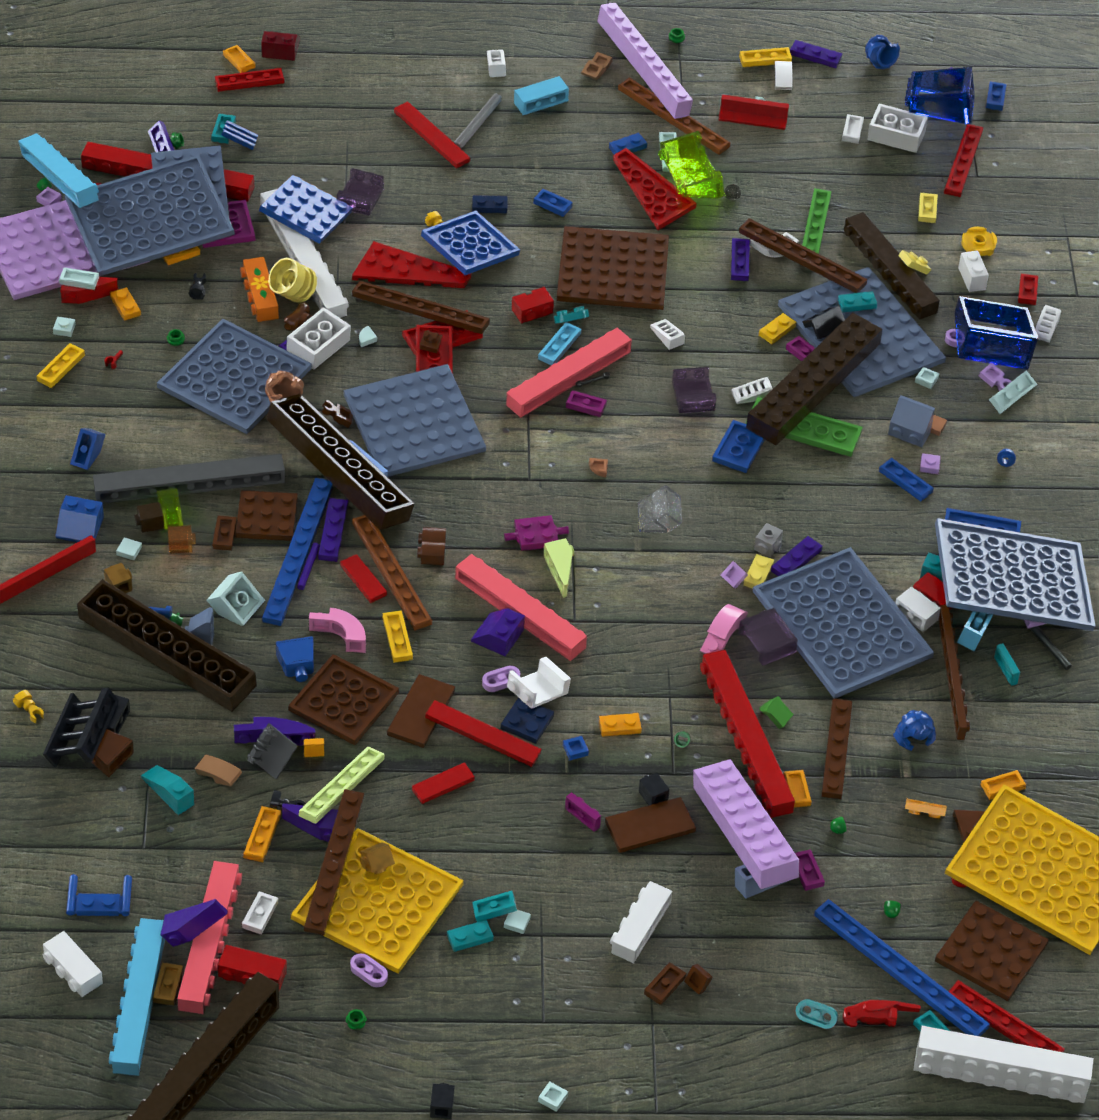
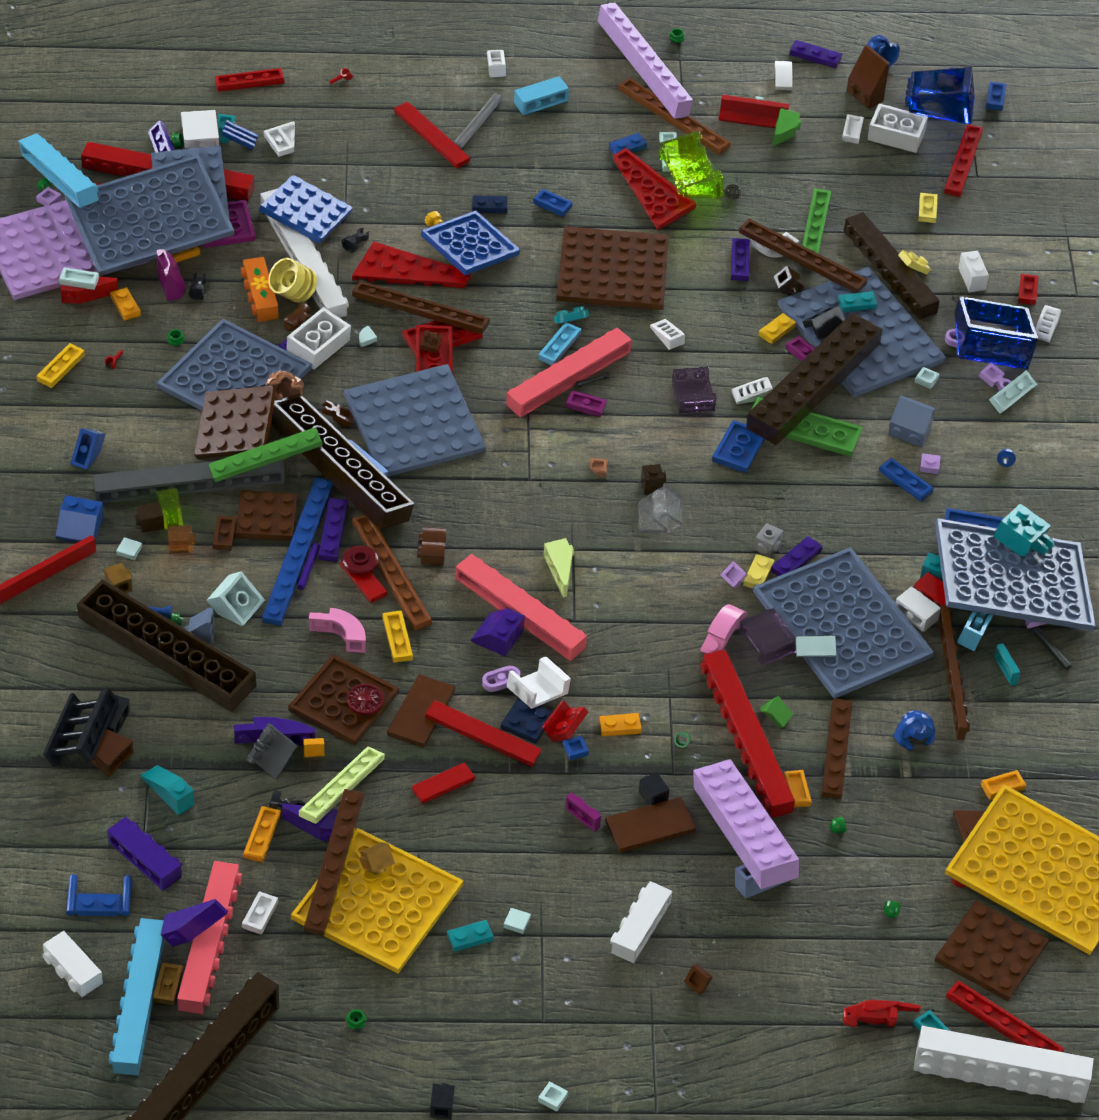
(24, 700): yellow piece -> none
(64, 326): light aqua plate -> none
(144, 853): none -> dark purple brick
(170, 276): none -> magenta slope
(199, 129): none -> white panel
(220, 770): medium nougat slope -> none
(235, 421): none -> plate
(239, 59): light orange tile -> none
(241, 964): red brick -> none
(265, 454): none -> bright green plate
(280, 45): dark red slope -> none
(281, 138): none -> white wing
(296, 657): blue torso -> none
(344, 73): none -> red hand
(350, 242): none -> black piece
(360, 559): none -> dark red wheel
(362, 191): clear purple panel -> none
(365, 699): none -> dark red wheel
(370, 971): lavender plate -> none
(494, 906): teal plate -> none
(532, 305): red brick -> none
(535, 531): magenta plate -> none
(564, 721): none -> red bracket
(597, 67): medium nougat slope -> none
(652, 478): none -> dark brown brick
(665, 983): reddish brown plate -> none
(764, 56): yellow plate -> none
(786, 126): none -> bright green slope
(789, 281): none -> dark brown brick
(809, 871): magenta plate -> none
(815, 646): none -> light aqua tile
(817, 1013): teal plate -> none
(869, 78): none -> reddish brown slope
(901, 969): blue plate -> none
(917, 807): light orange plate -> none
(938, 425): nougat tile -> none
(985, 246): yellow plate -> none
(1024, 531): none -> teal hinge

